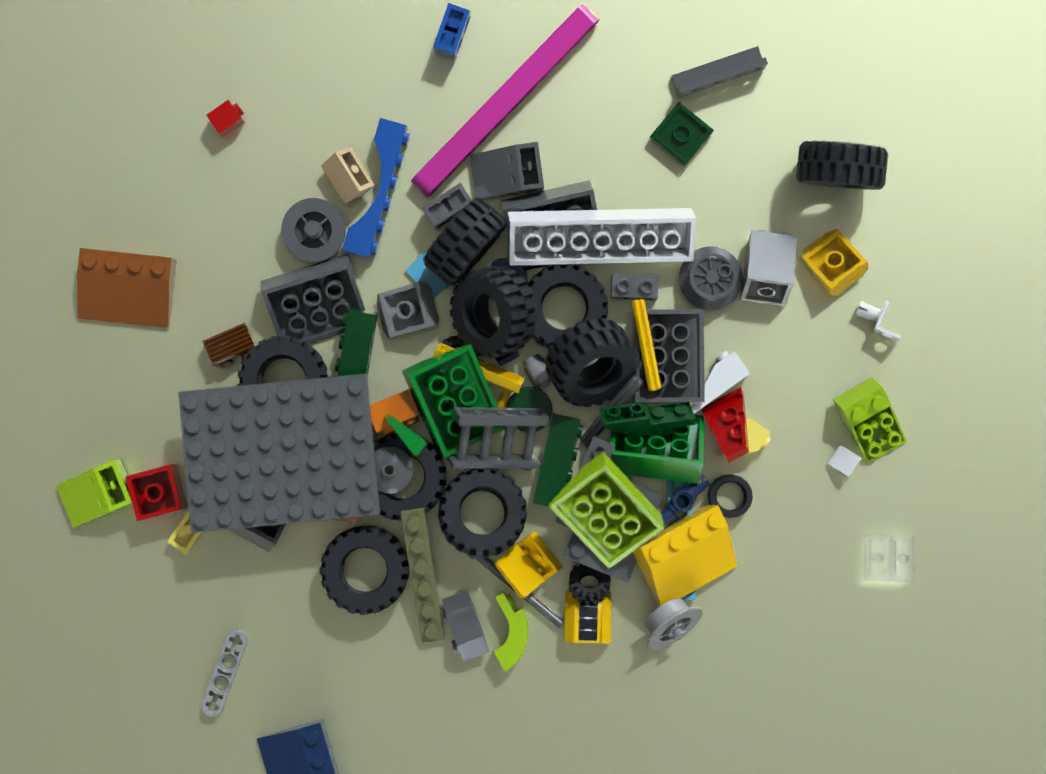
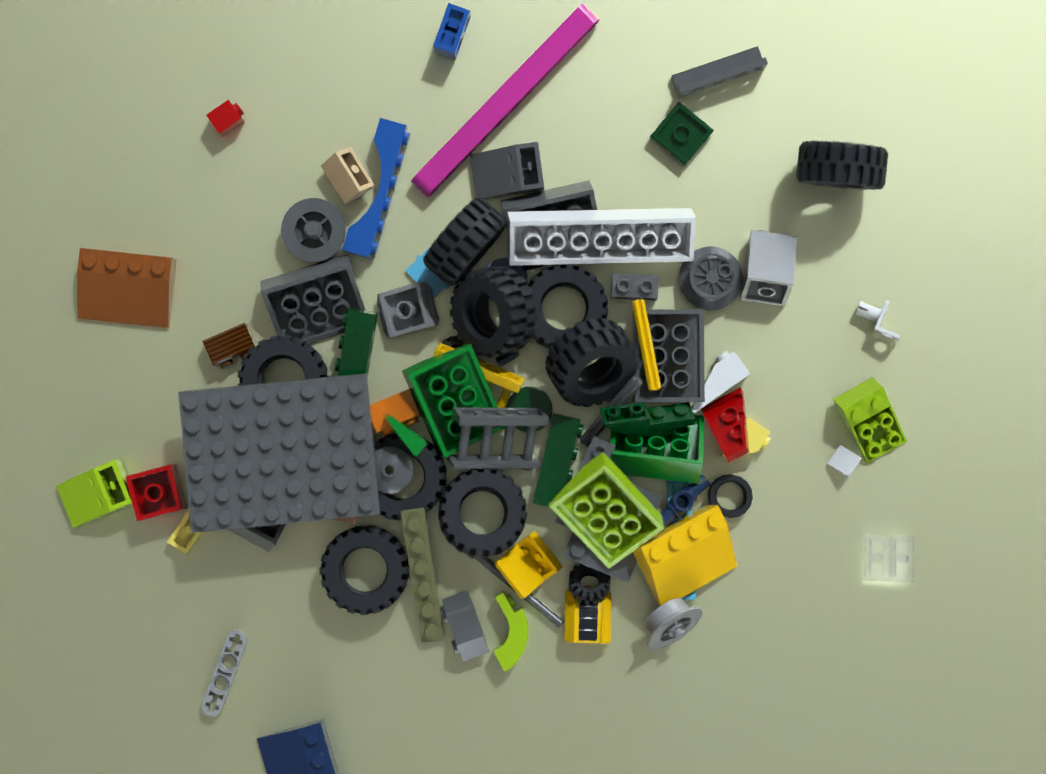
(446, 206): flat silver brick -> none
(536, 371): light grey brick -> none
(835, 262): yellow slope -> none

